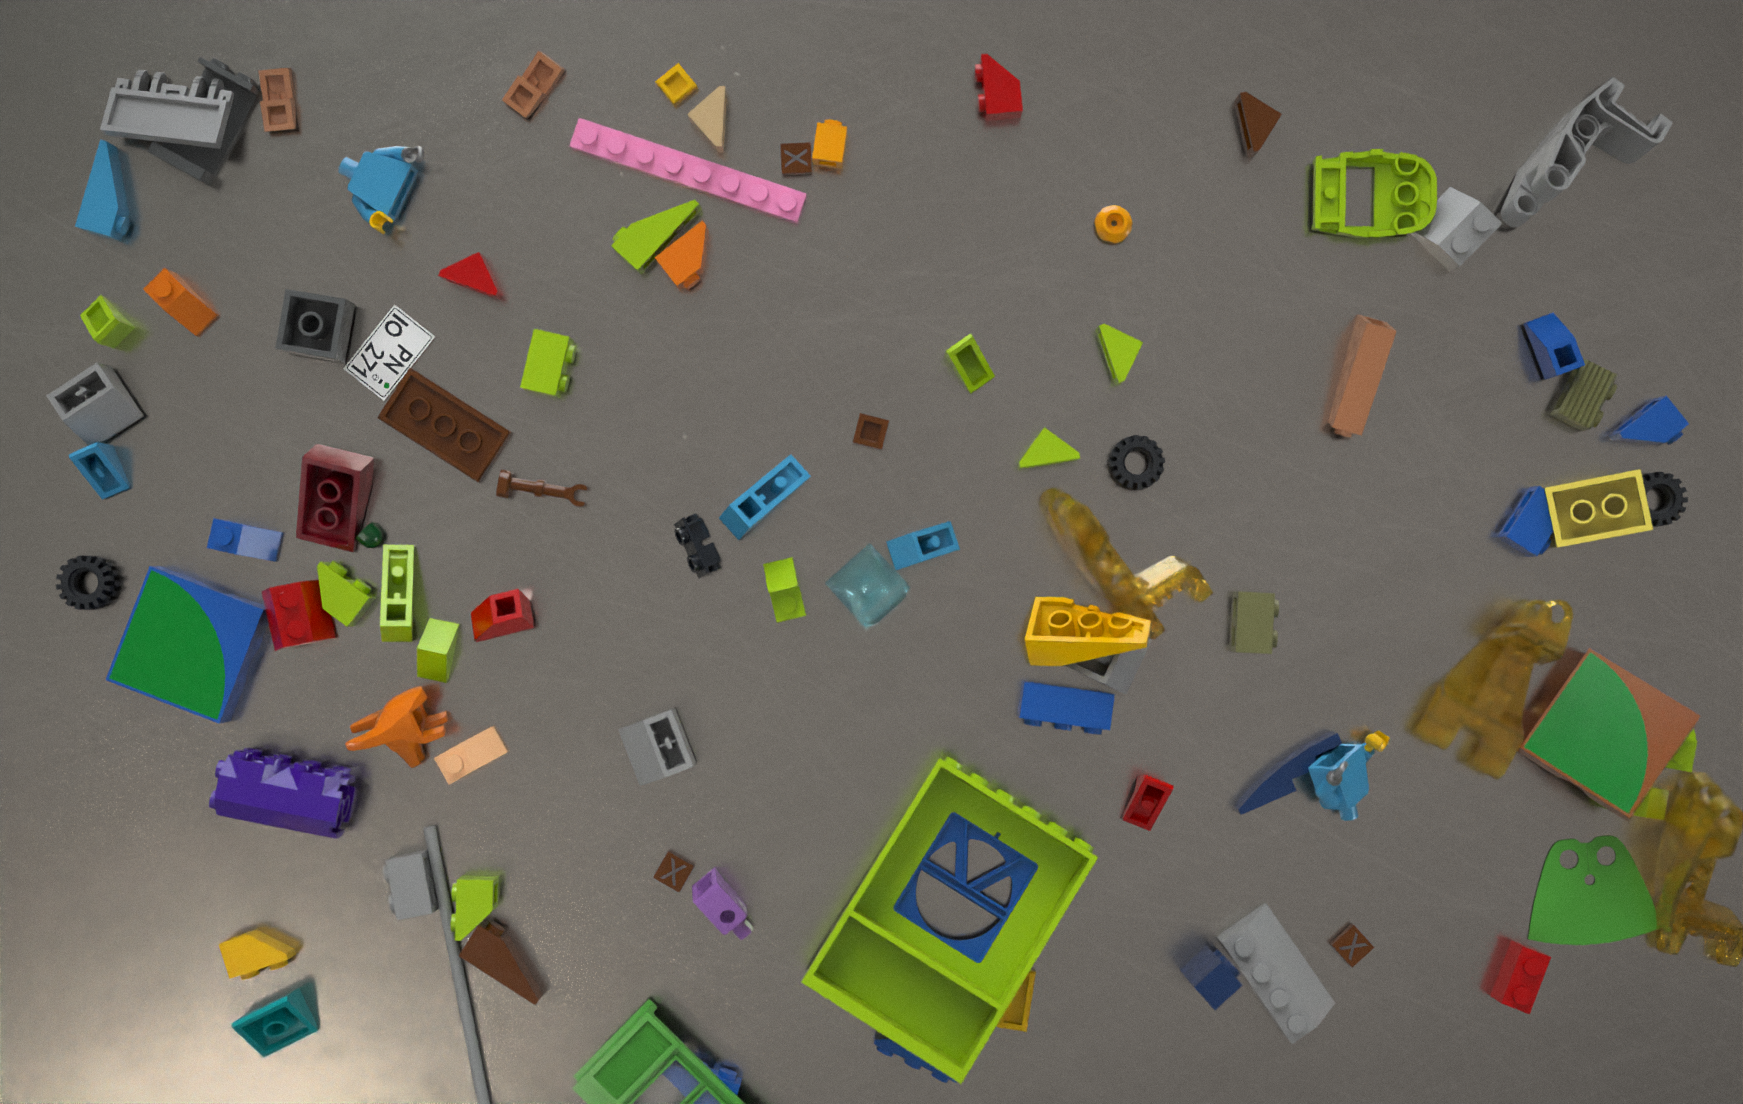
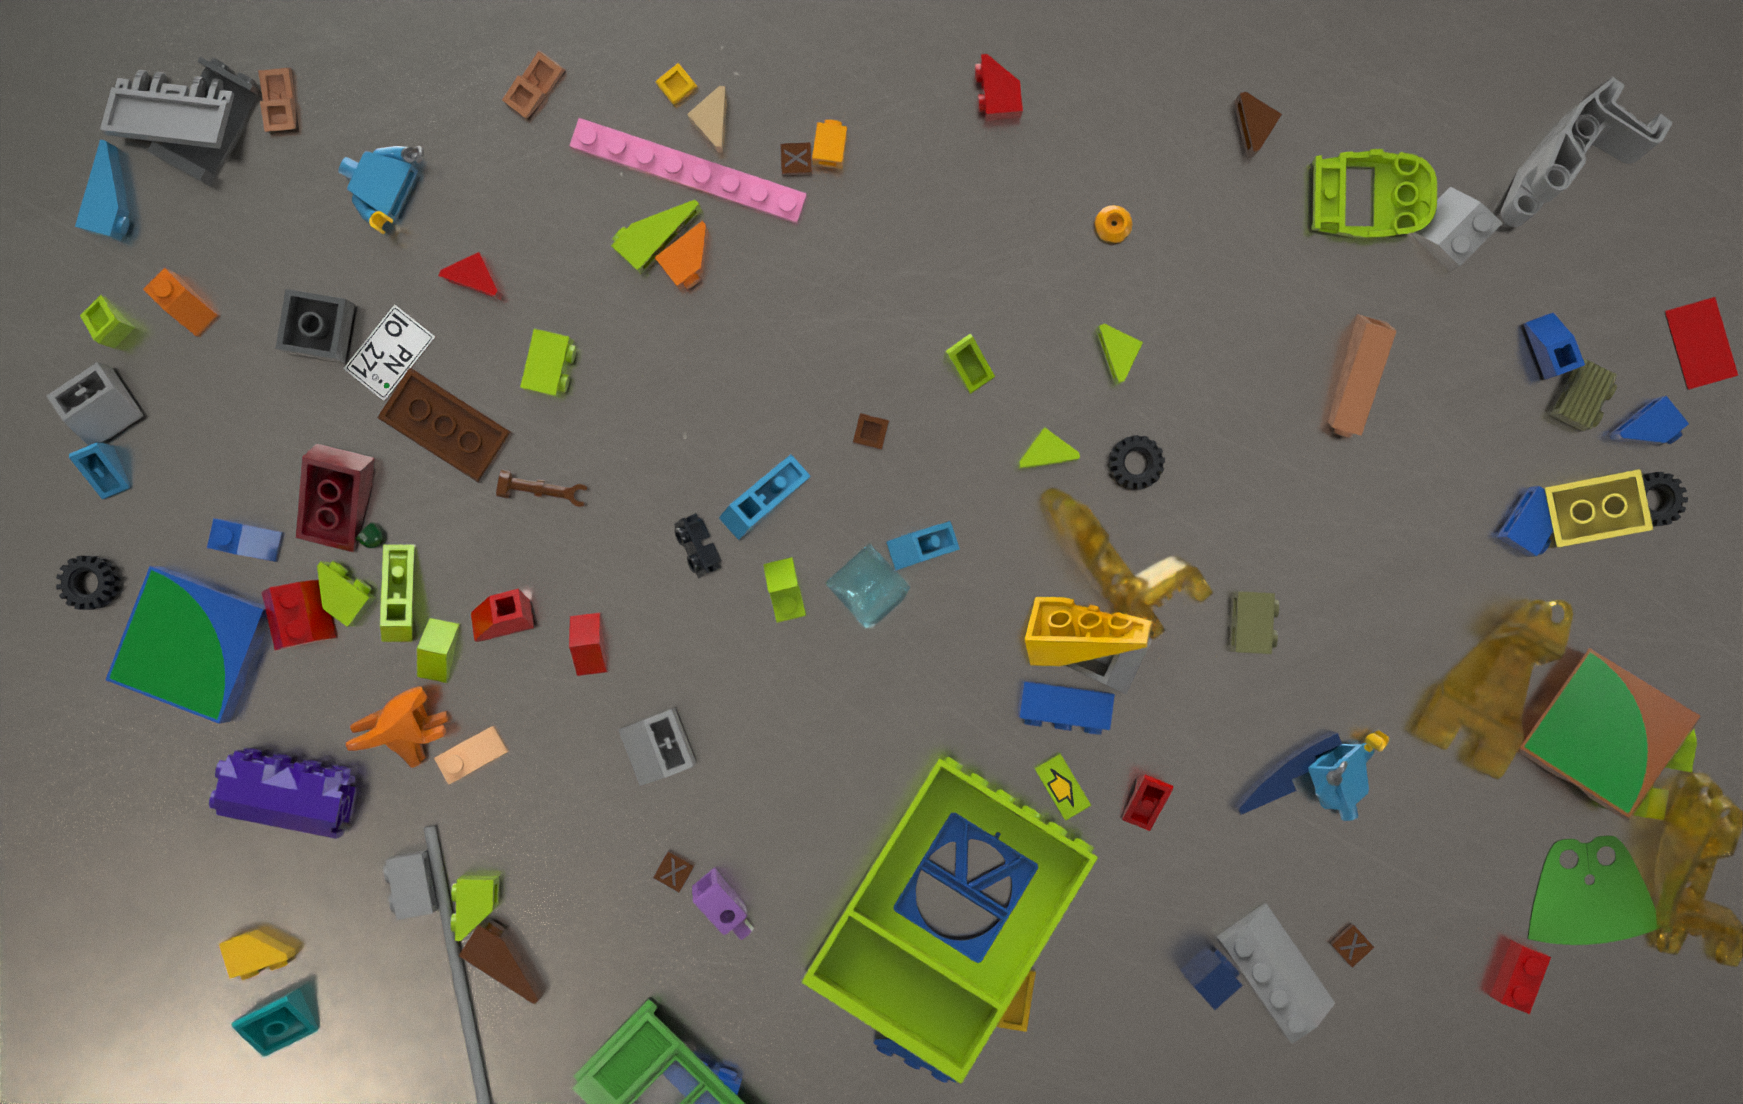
(587, 644): none -> red slope
(1062, 786): none -> lime tile
(1701, 343): none -> red sticker

